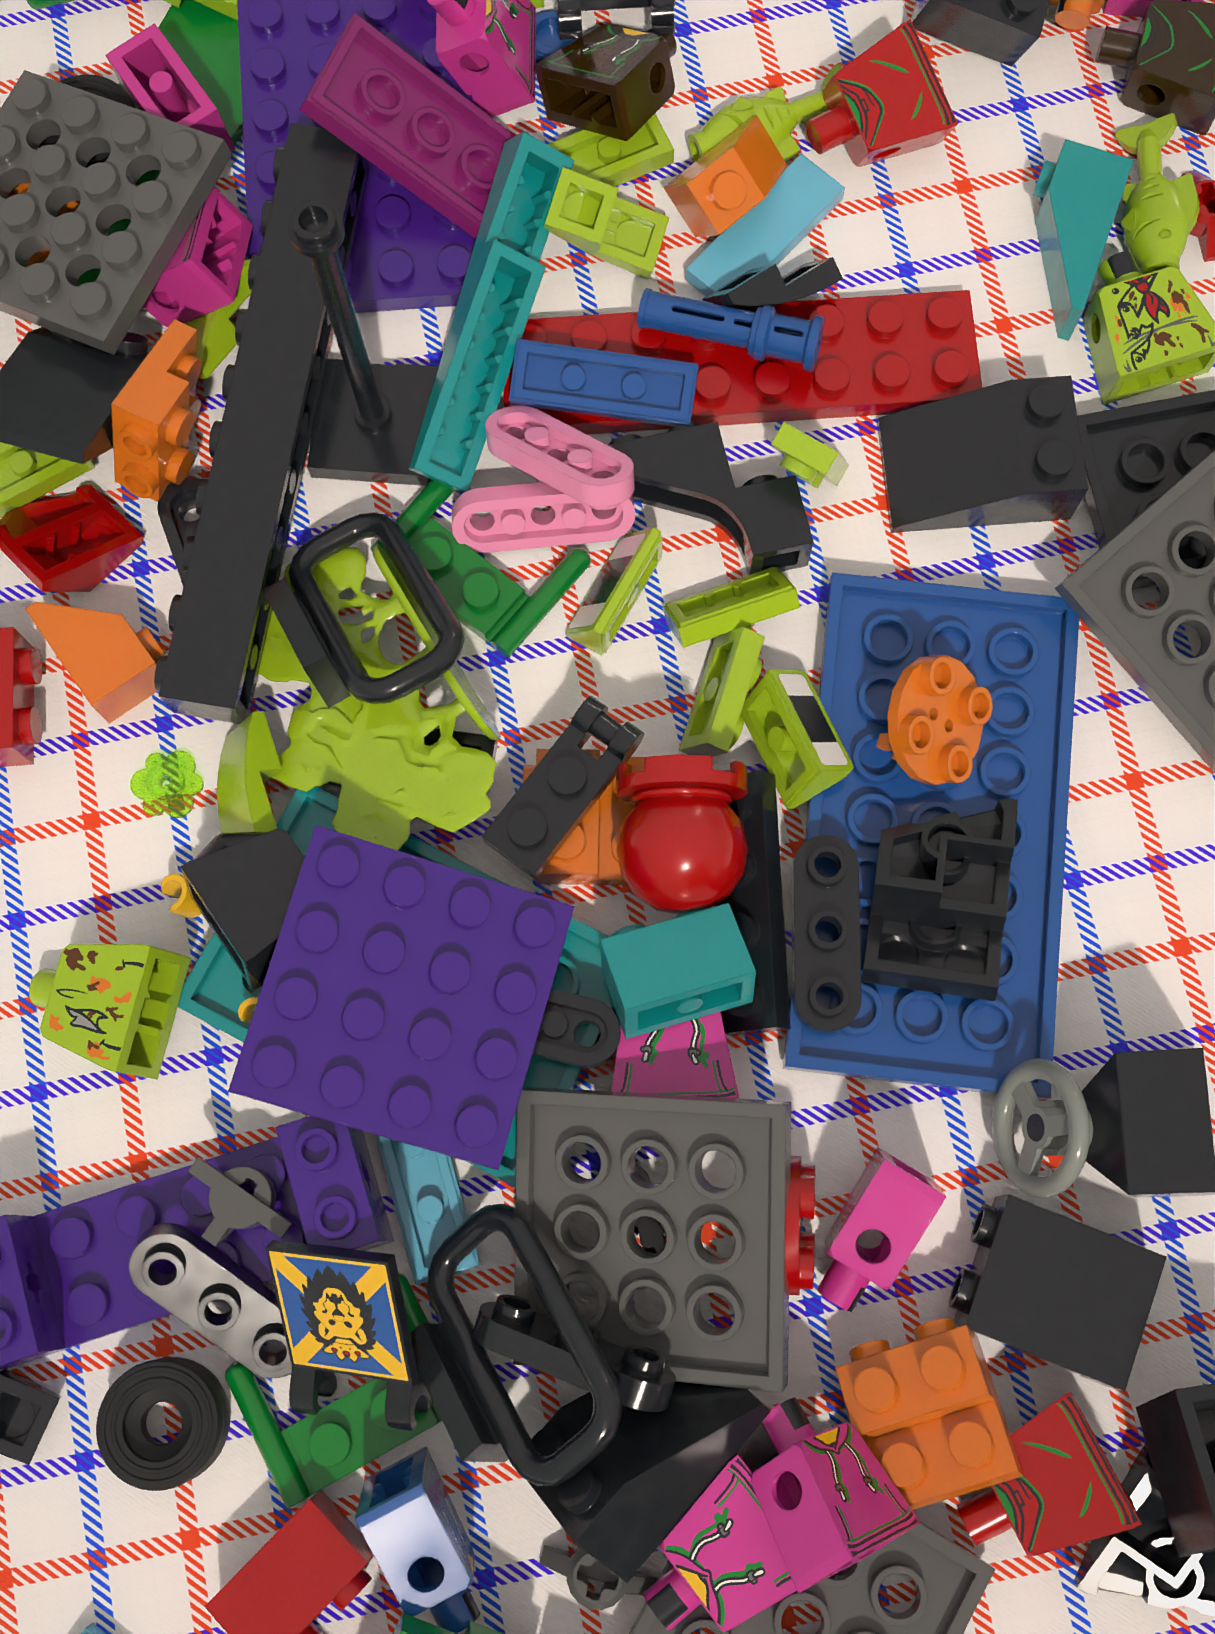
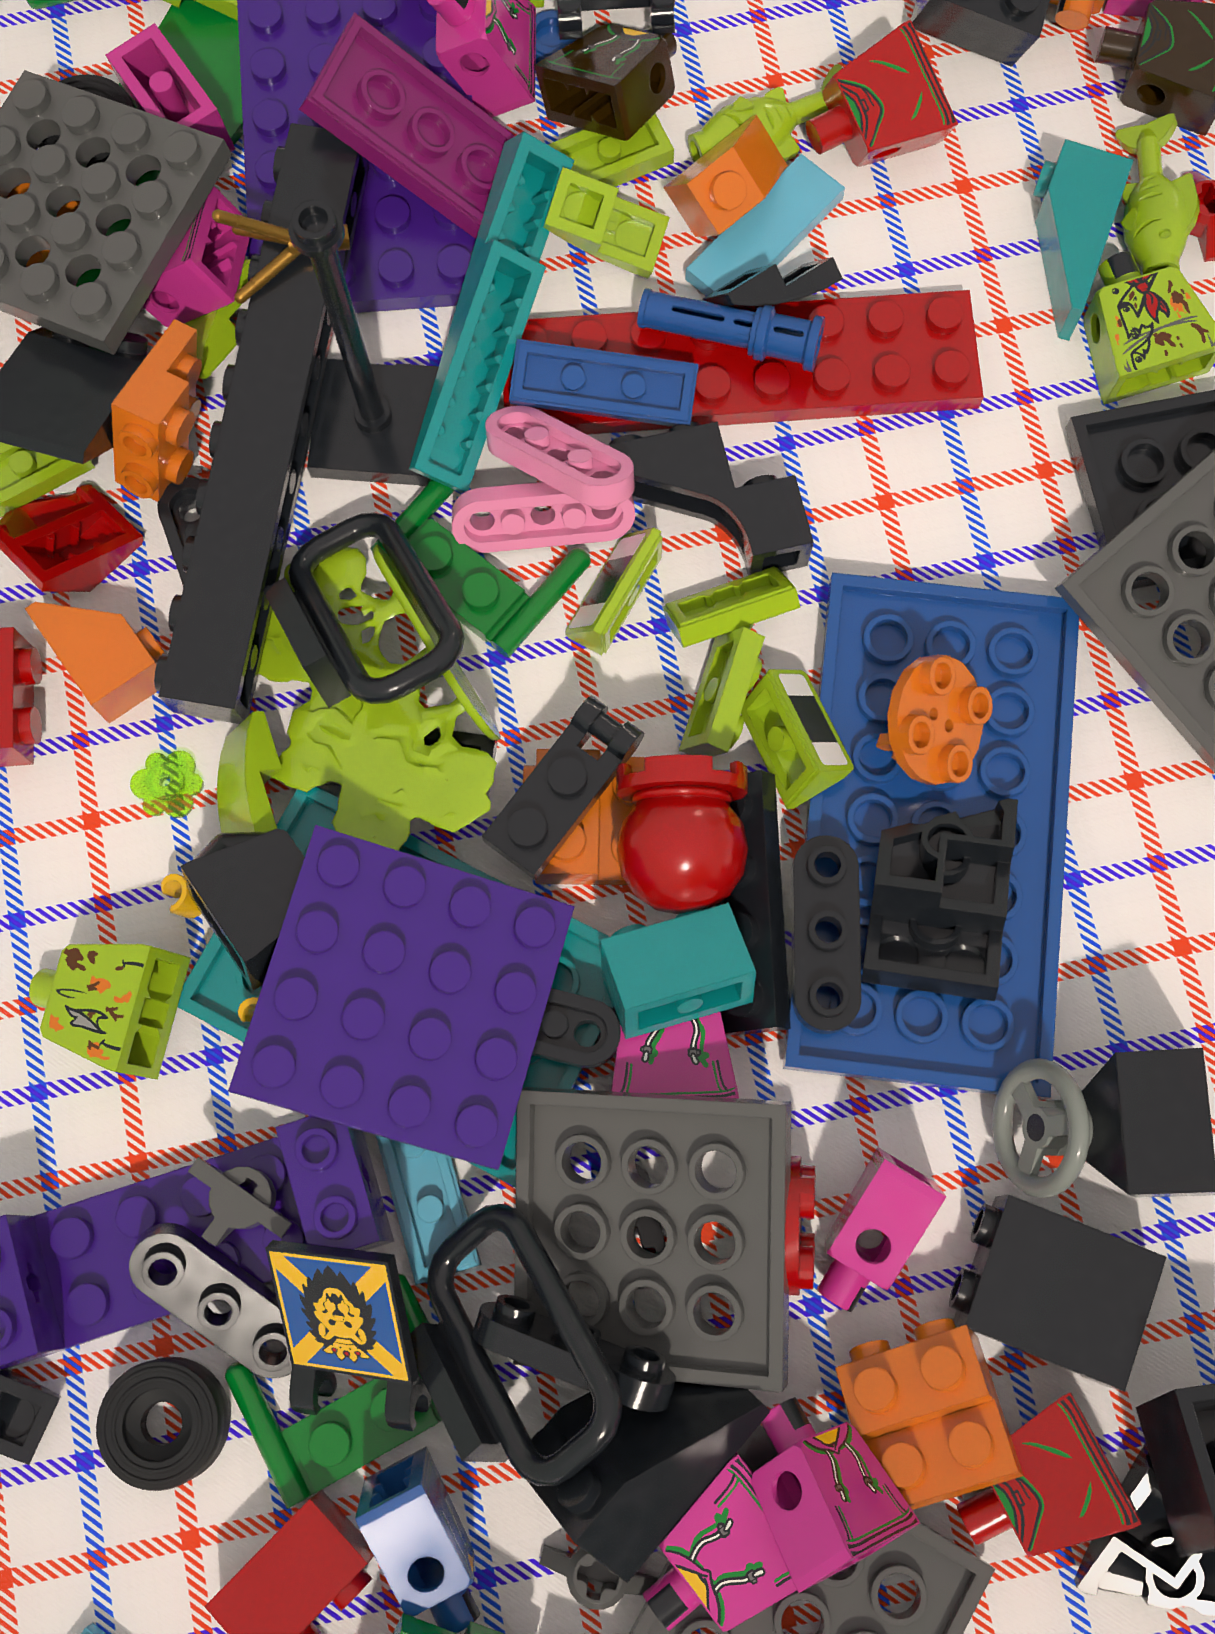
(264, 231): none -> pearl gold plant
(808, 457): lime plate -> none
(985, 457): black slope -> none

